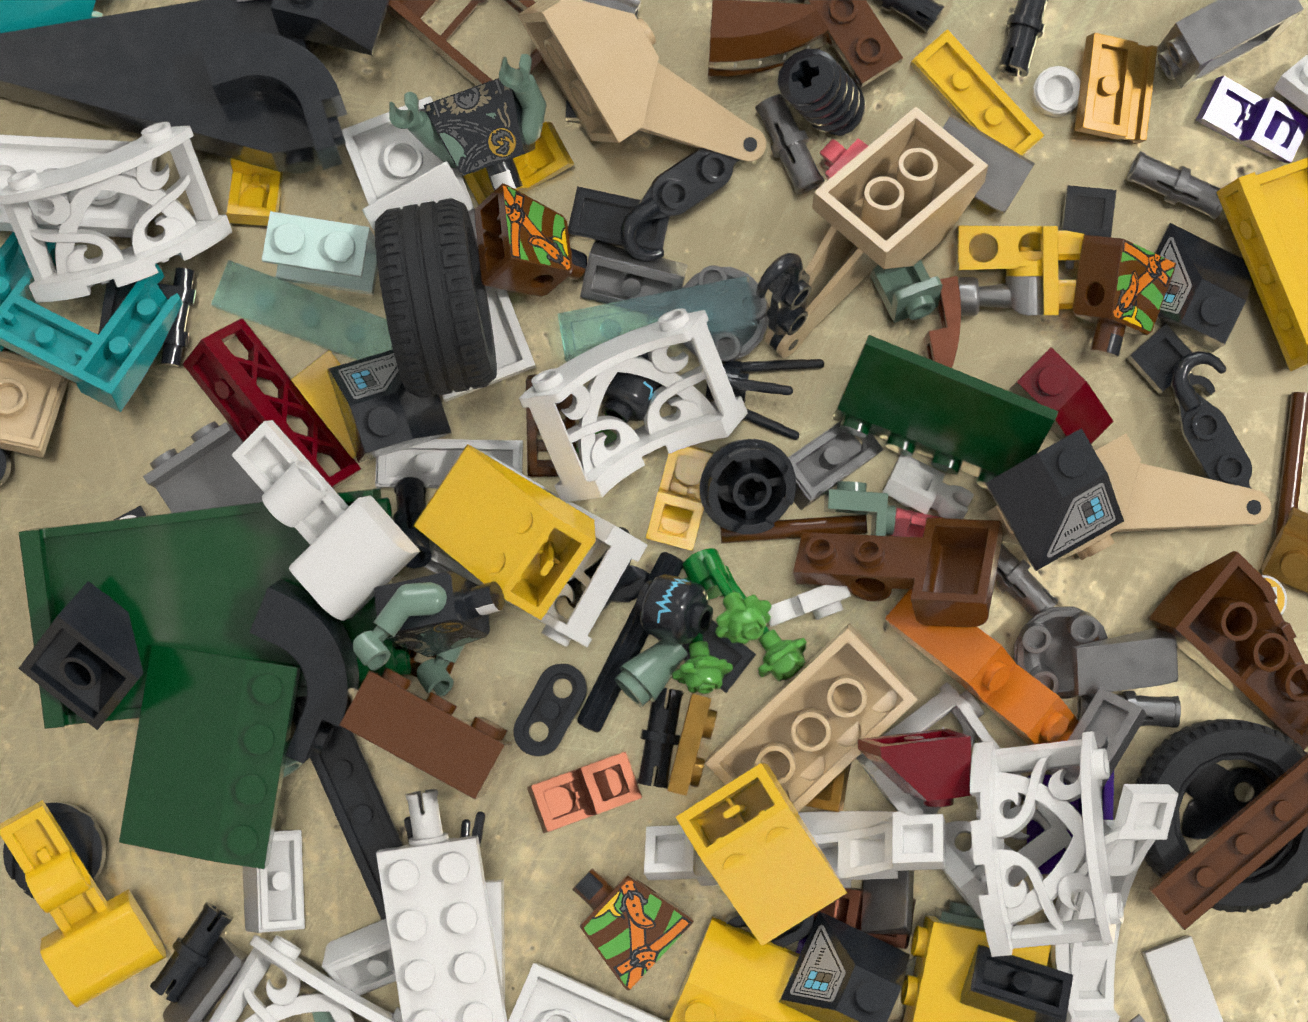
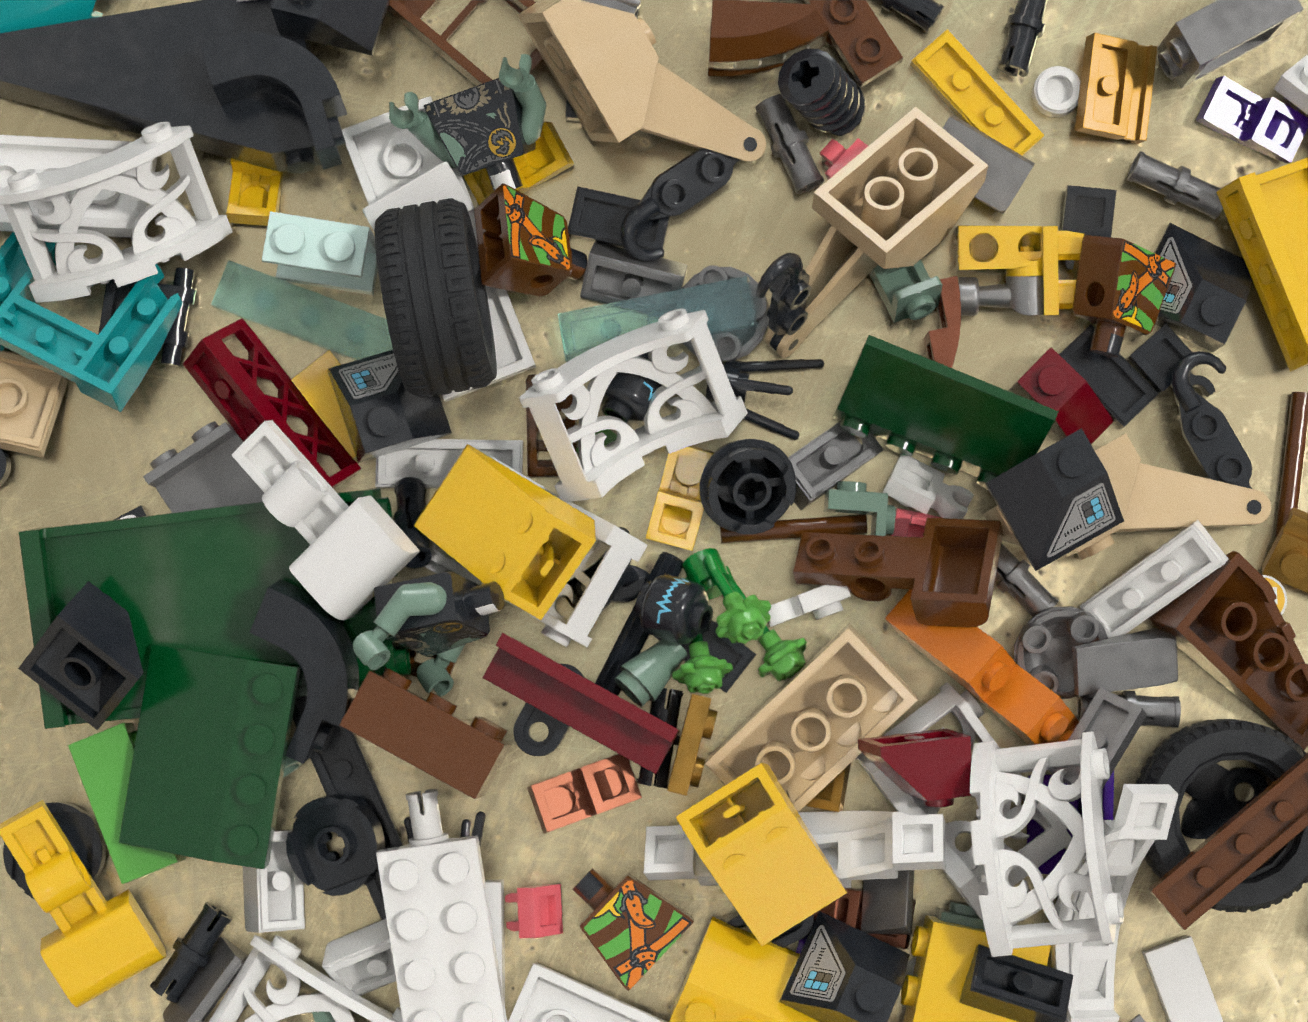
(105, 771): none -> bright green brick
(312, 830): none -> black plate
(537, 911): none -> coral tile
(580, 703): none -> dark red fence
(1111, 378): none -> black tile
(1156, 580): none -> white tile

